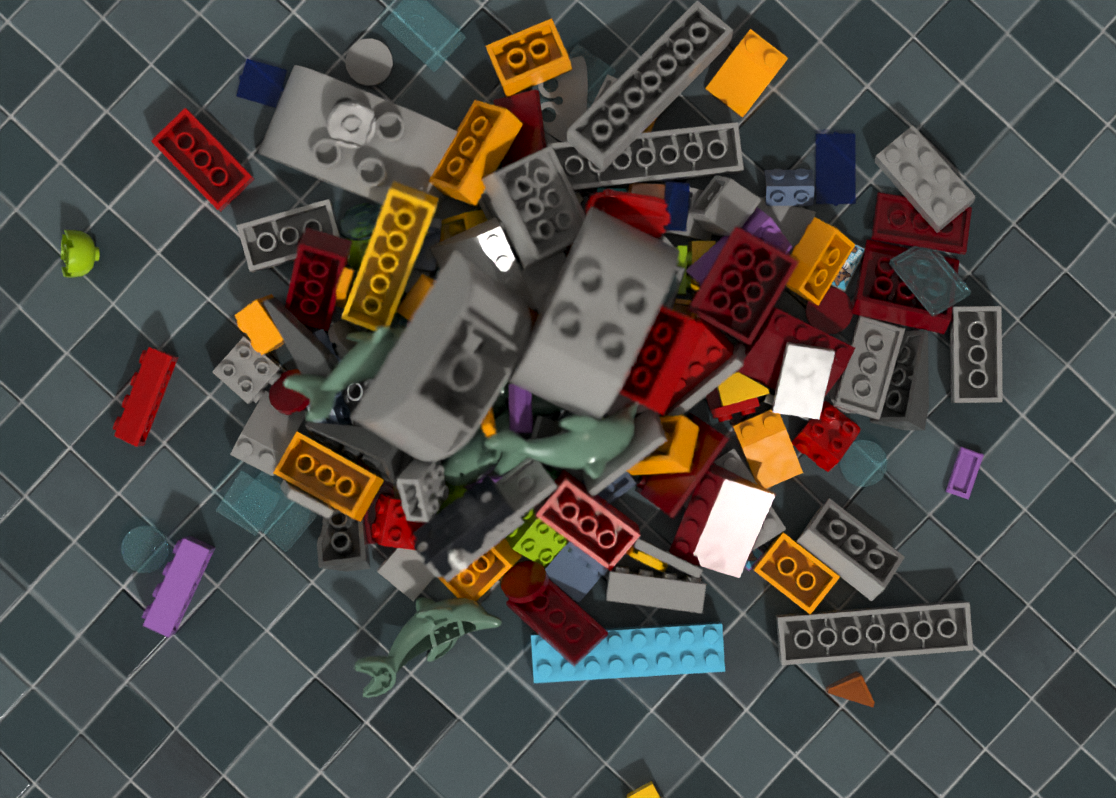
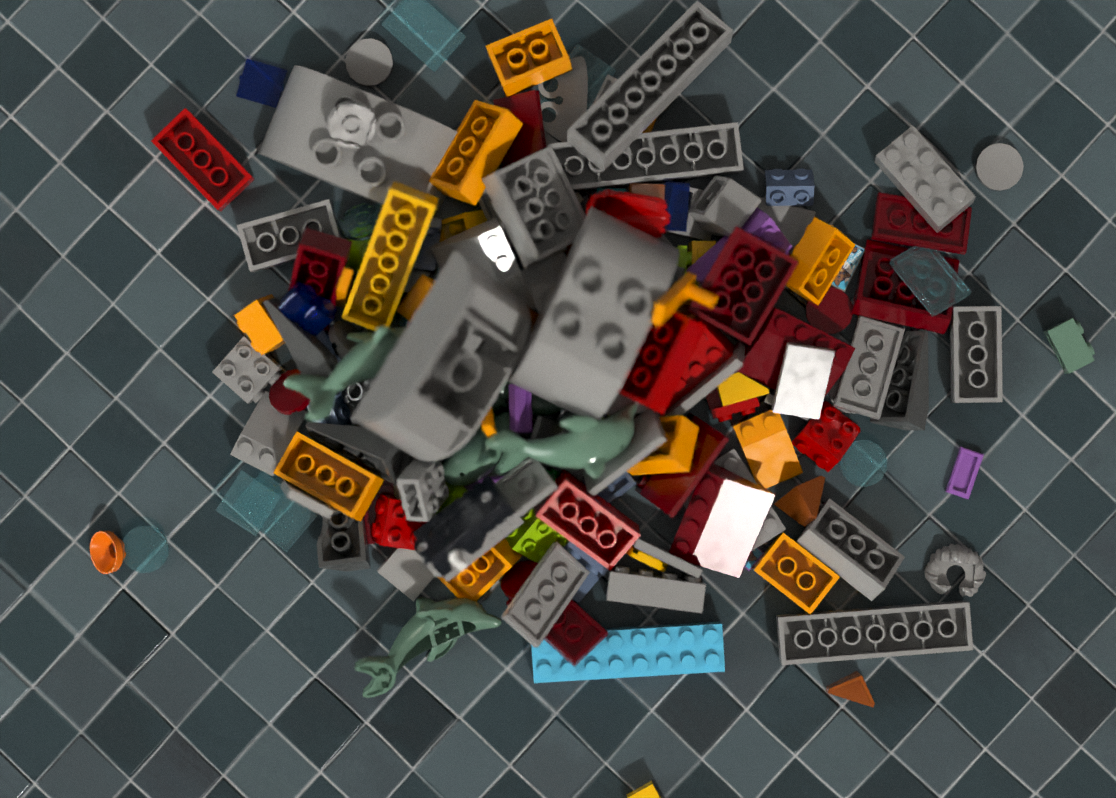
(78, 253): lime cylinder -> none
(103, 553): none -> orange piece
(145, 397): red slope -> none
(178, 587): medium lavender brick -> none
(307, 308): none -> clear blue brick
(545, 594): none -> light grey tile
(678, 295): none -> light orange piece
(746, 73): light orange slope -> none
(803, 501): none -> dark orange slope
(835, 169): clear blue piece -> none
(952, 555): none -> light grey piece
(999, 167): none -> light grey tile
(1070, 345): none -> sand green brick

